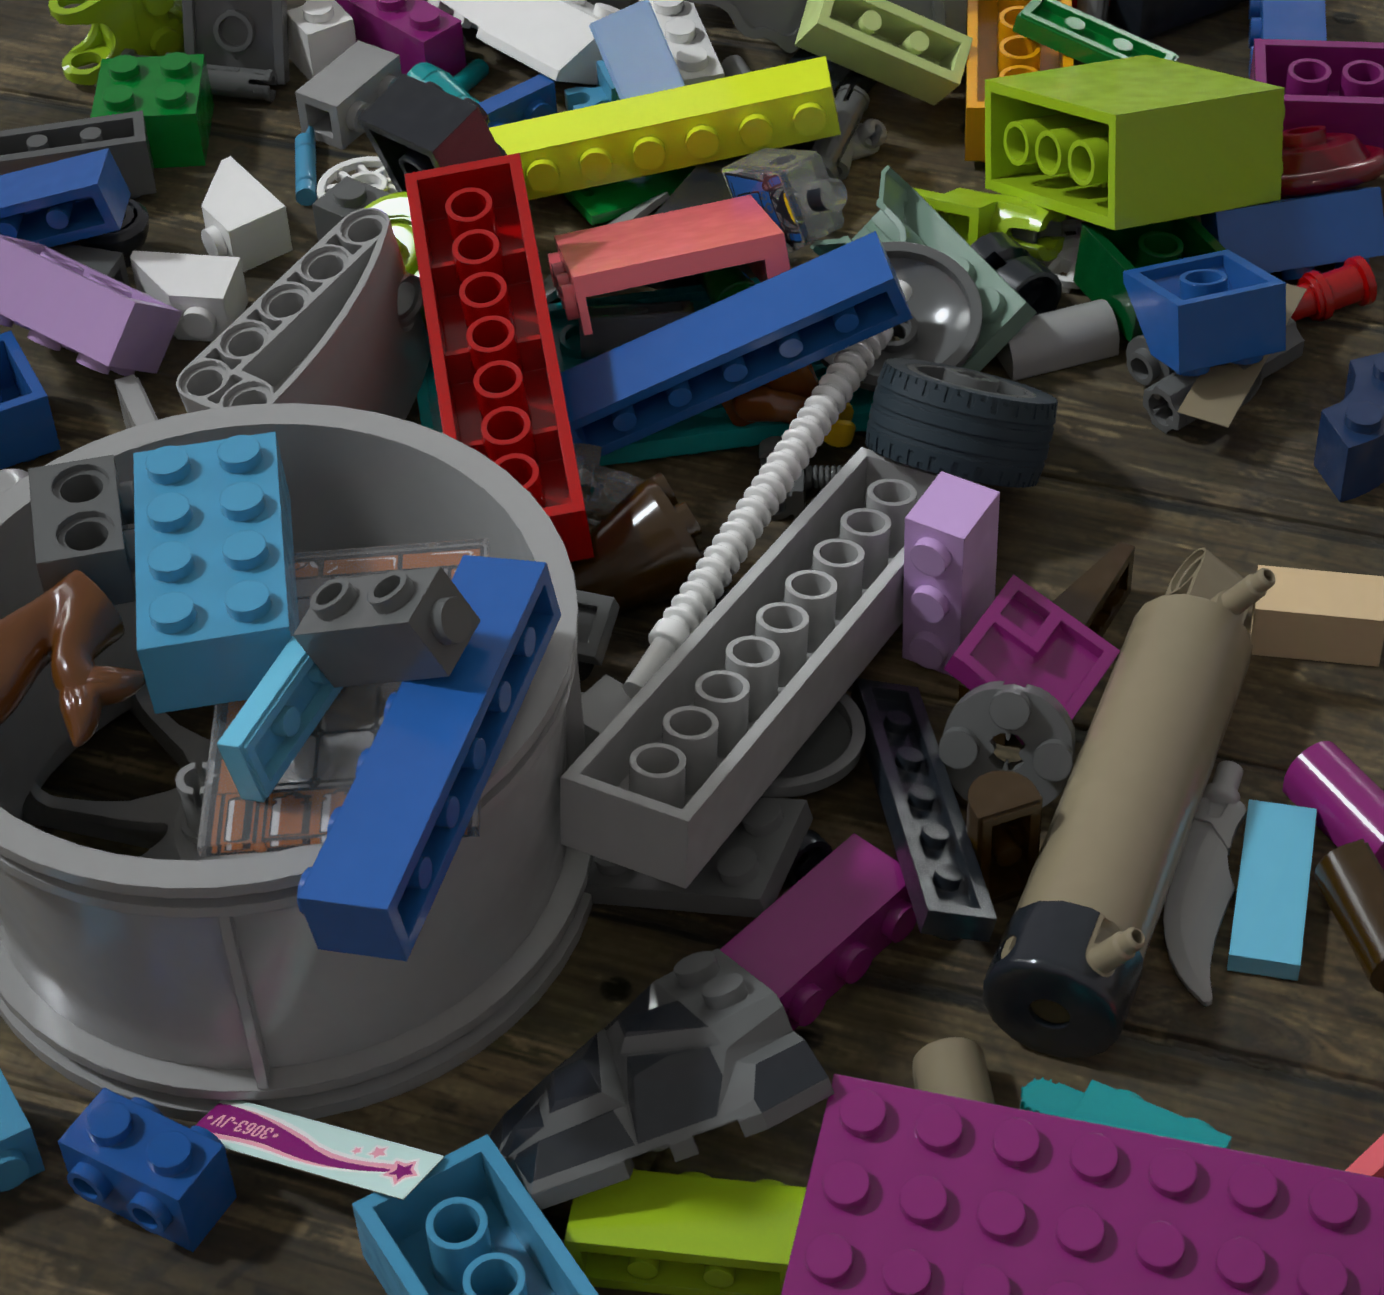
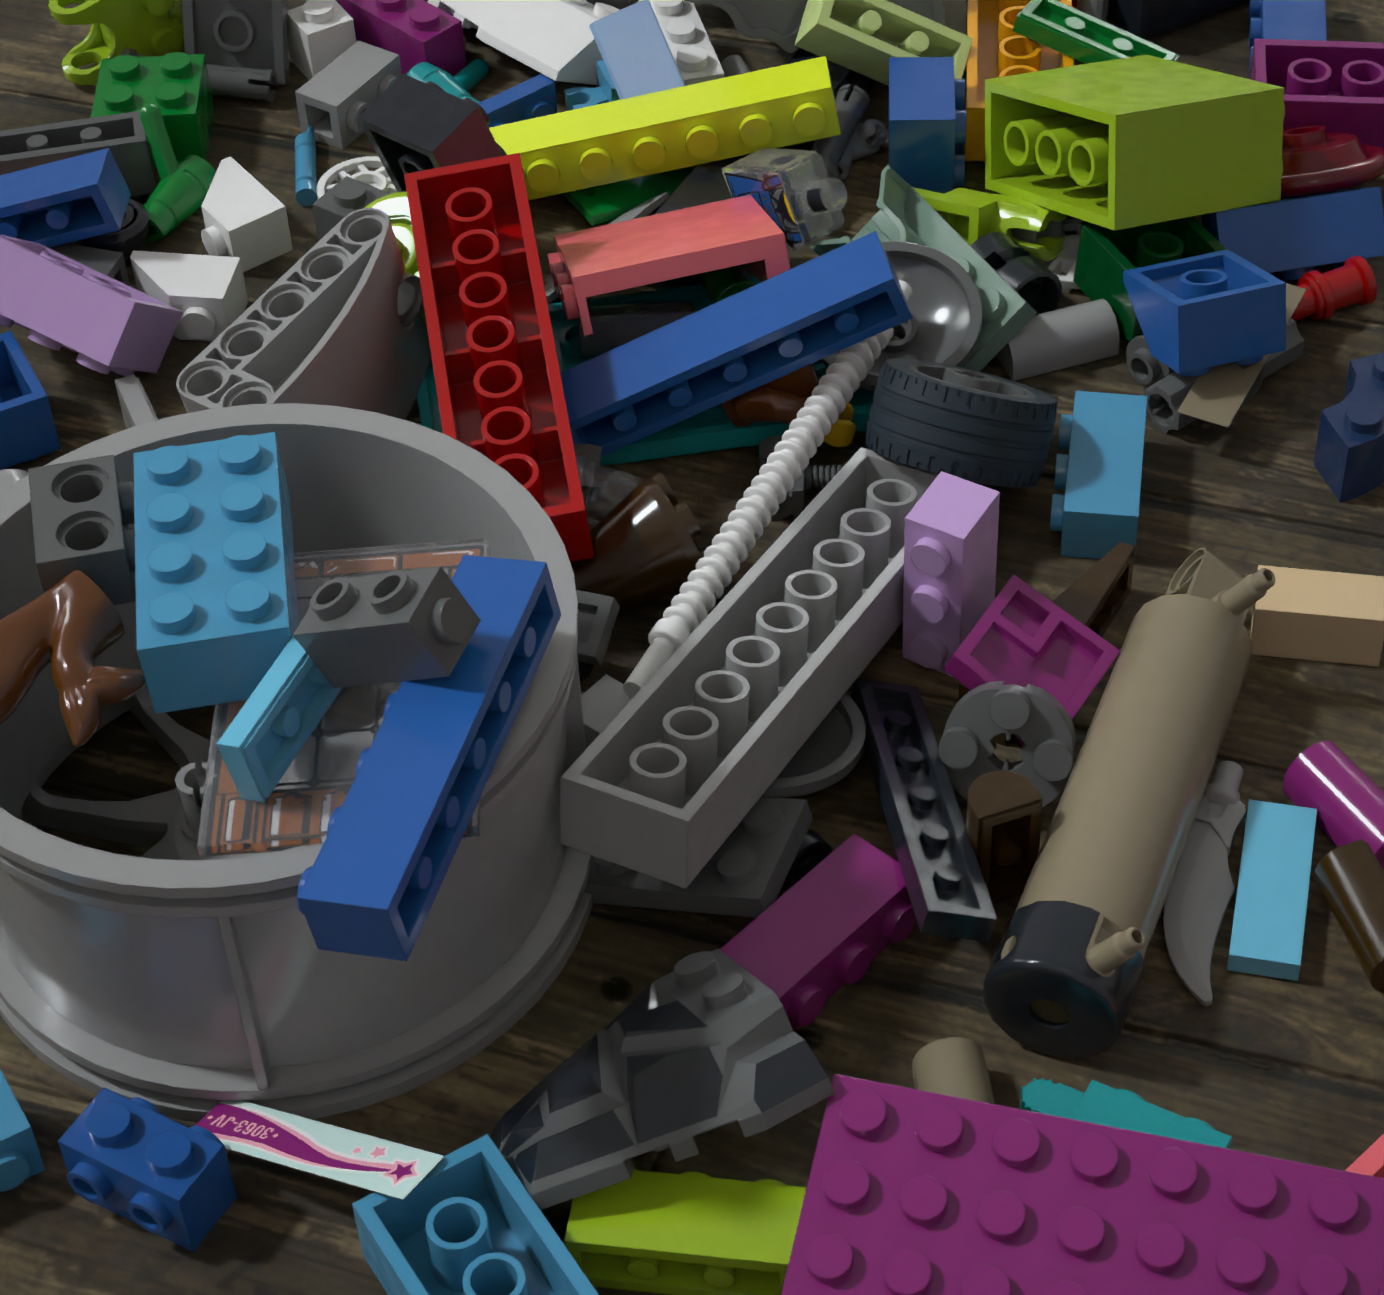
(181, 183): none -> green piece
(926, 122): none -> blue brick
(1099, 473): none -> dark azure brick

